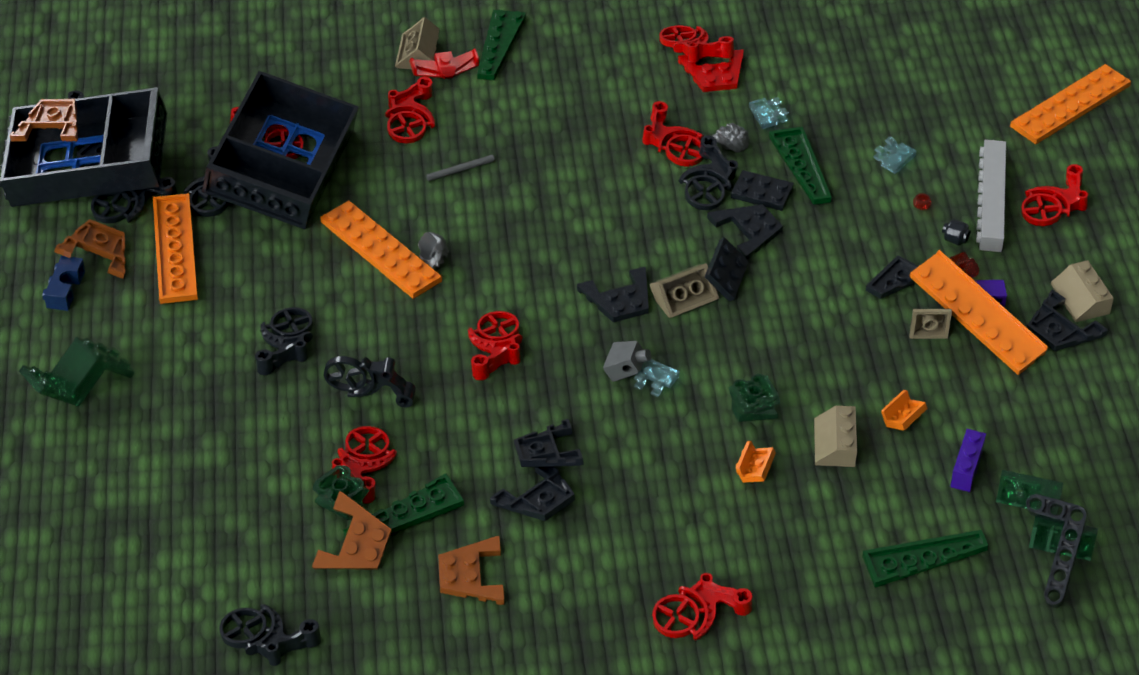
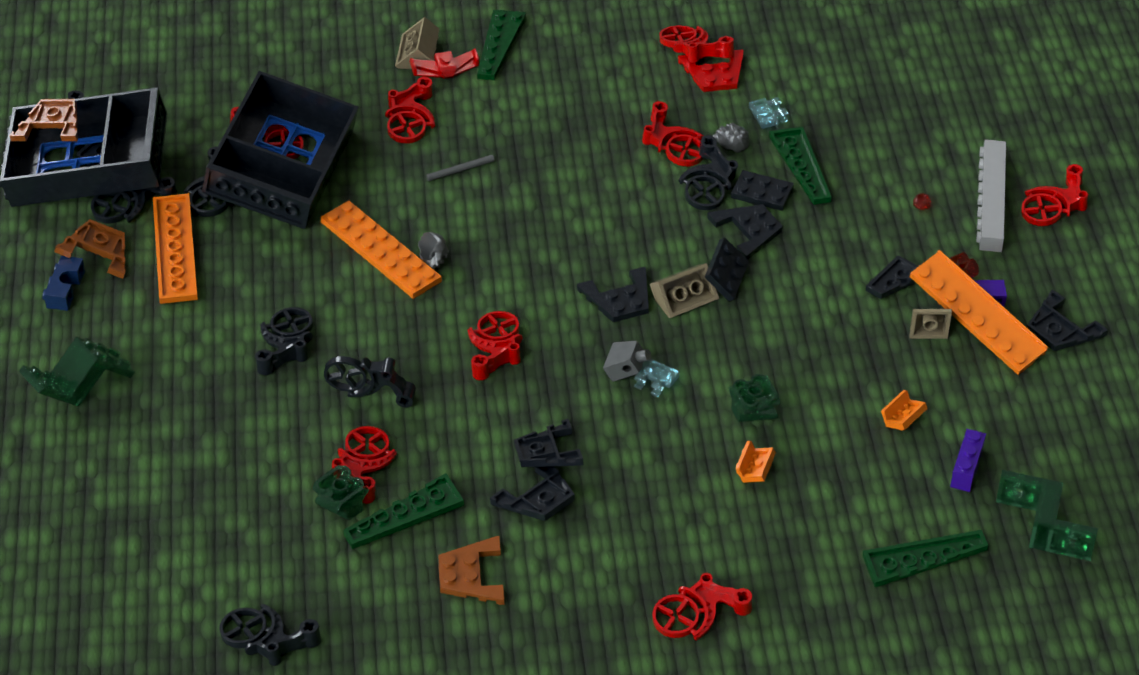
(363, 543): dark orange wing -> none
(836, 437): dark tan slope -> none
(898, 155): clear light blue plate -> none
(956, 232): black head -> none
(1064, 544): black beam -> none
(1070, 104): orange plate -> none
(1083, 292): dark tan slope -> none

